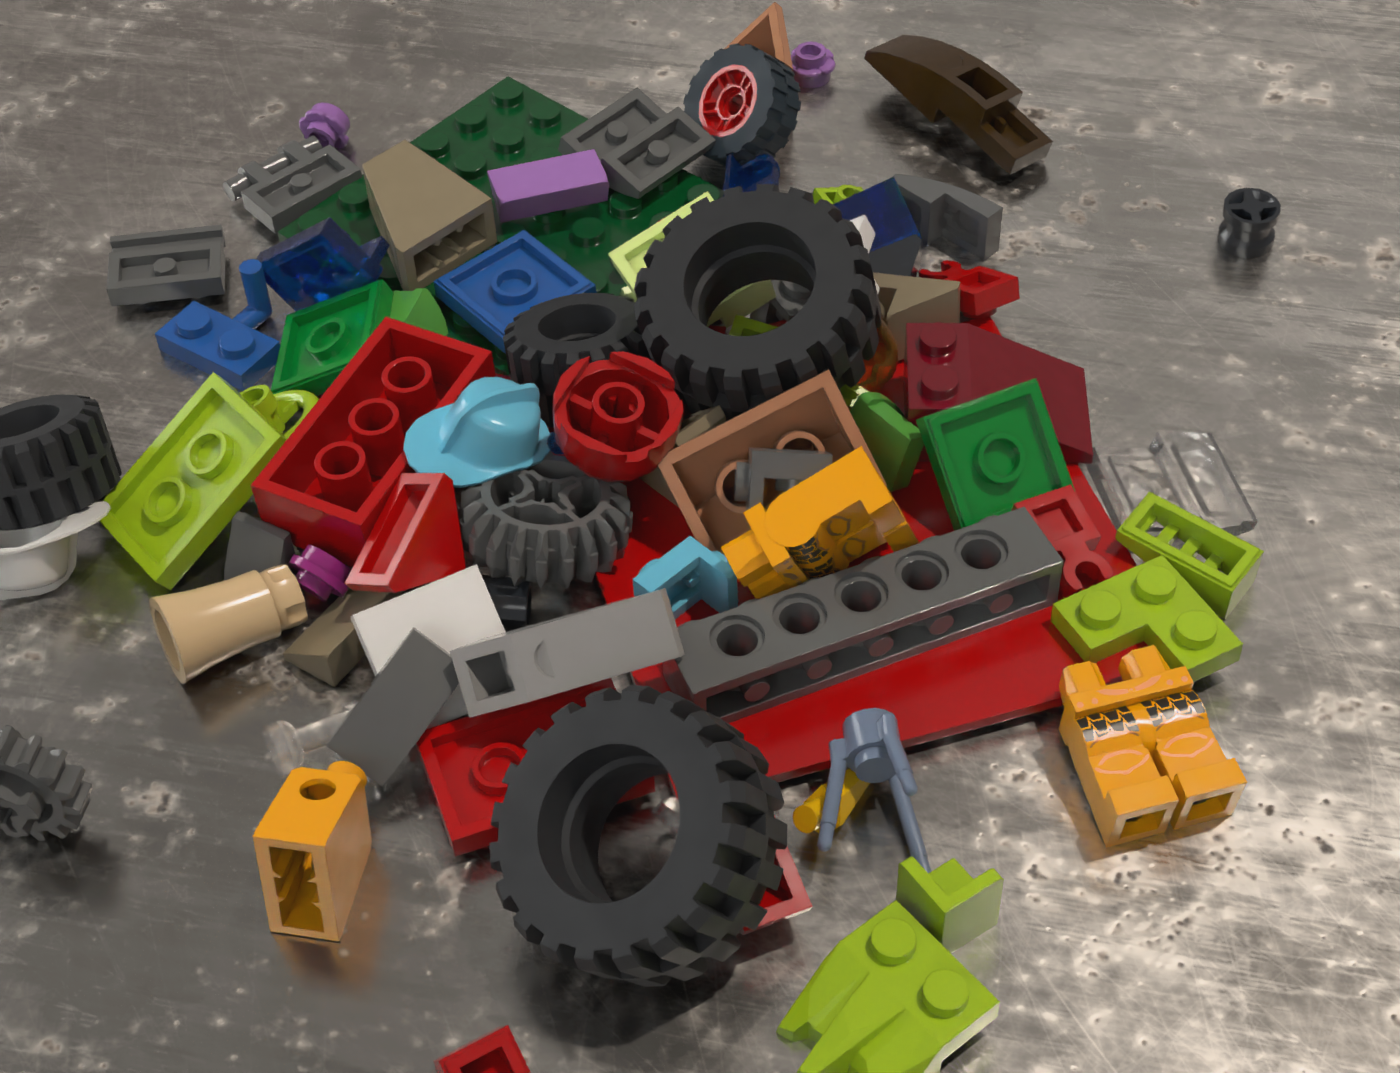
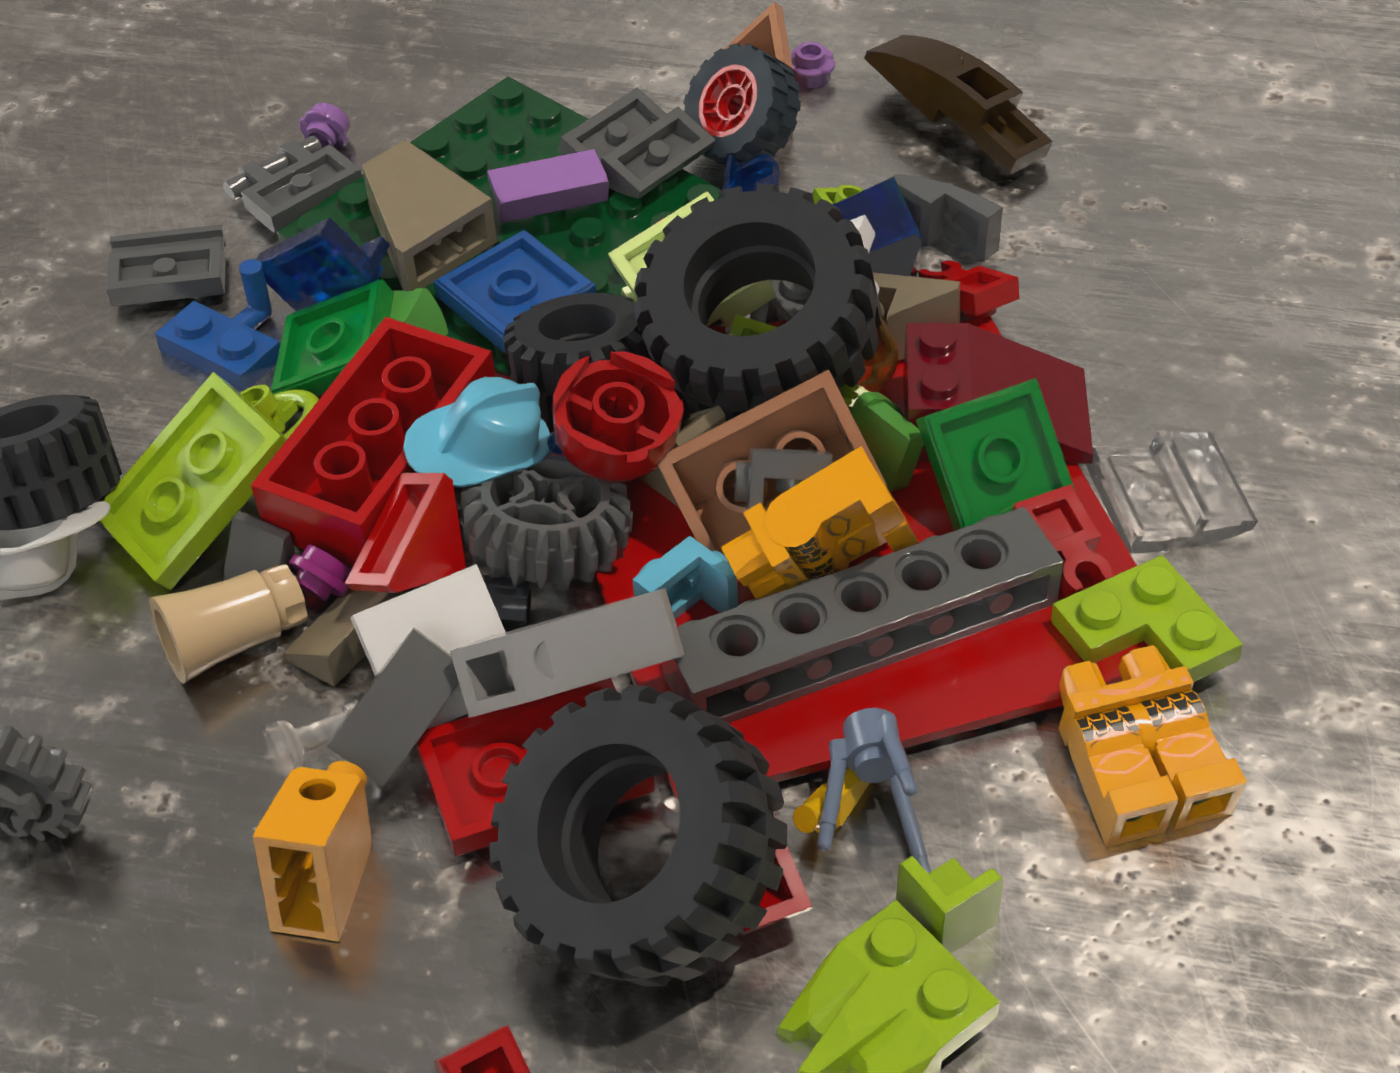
(1221, 550): lime slope -> none
(1249, 222): black wheel -> none

